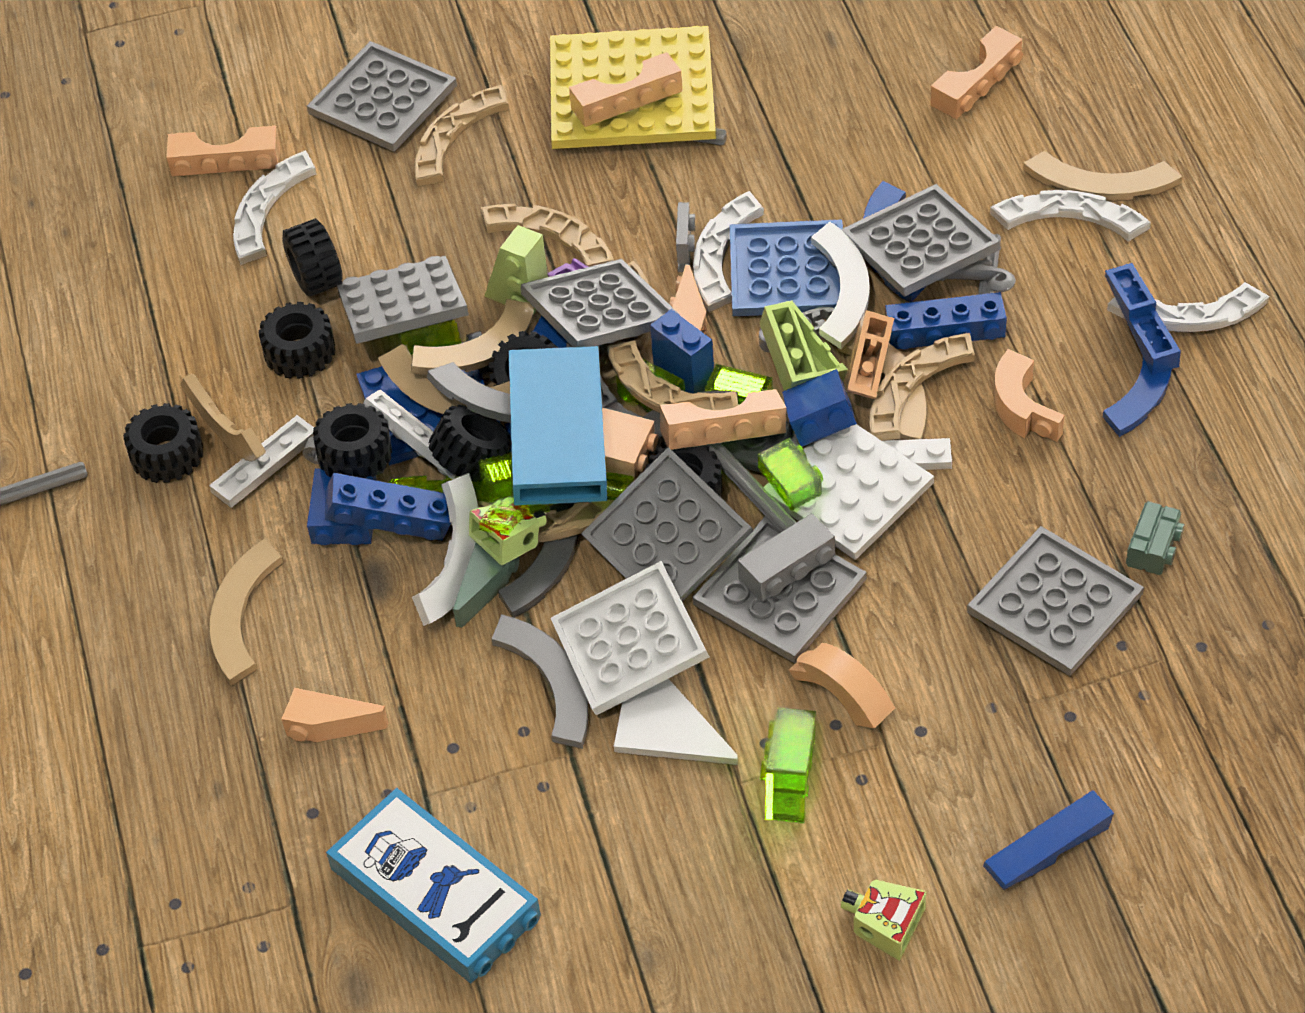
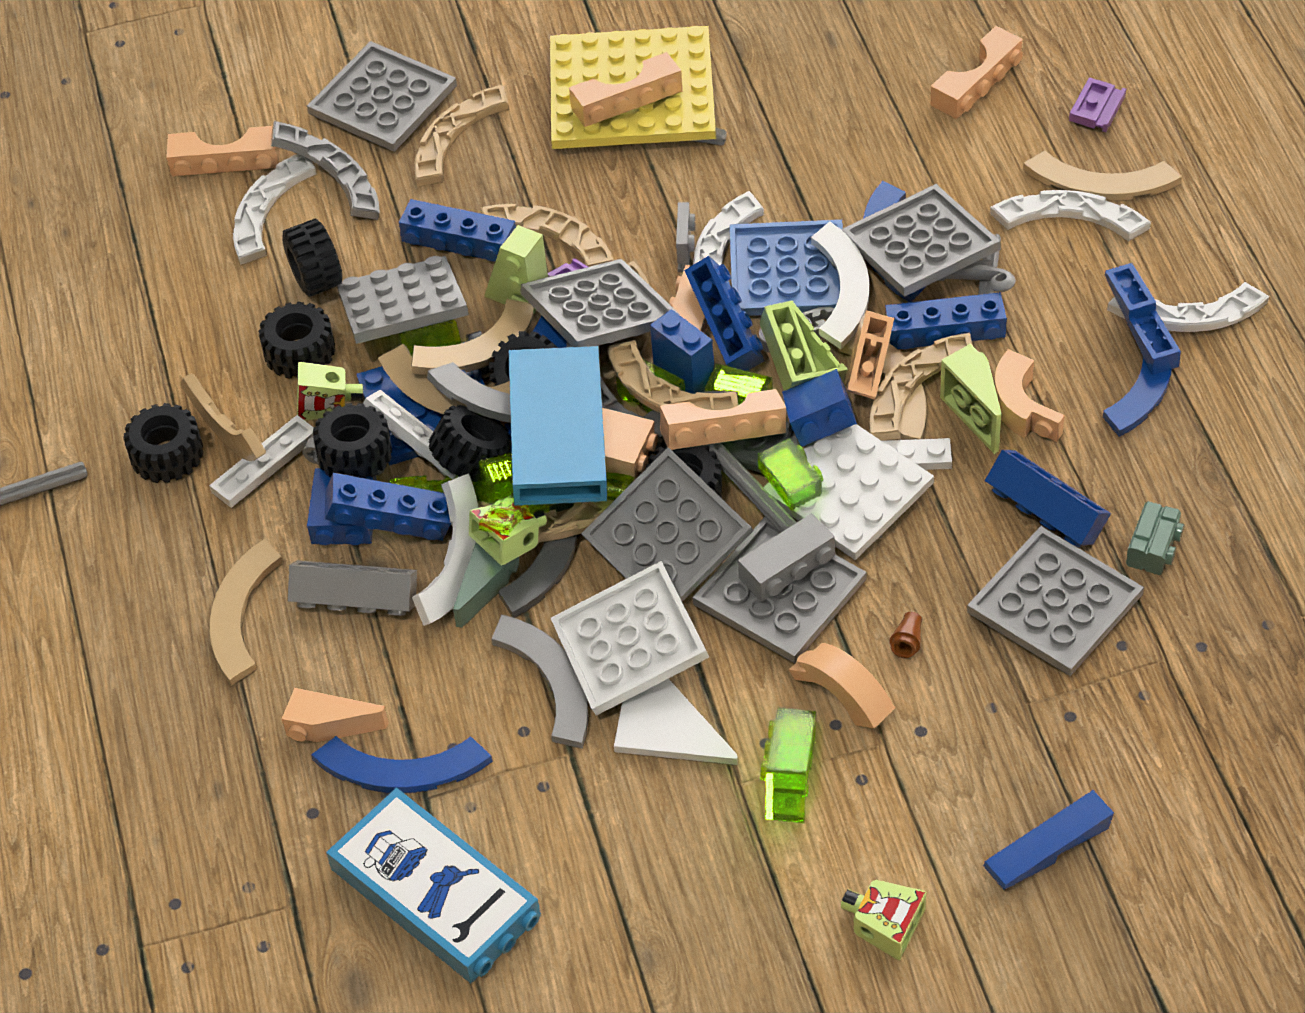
(322, 389): none -> yellowish green torso
(346, 171): none -> light grey tile
(352, 586): none -> light grey brick
(406, 775): none -> blue tile
(454, 229): none -> blue brick
(723, 313): none -> blue brick
(907, 636): none -> dark orange cone
(971, 394): none -> yellowish green slope
(1047, 497): none -> blue brick
(1097, 104): none -> medium lavender plate

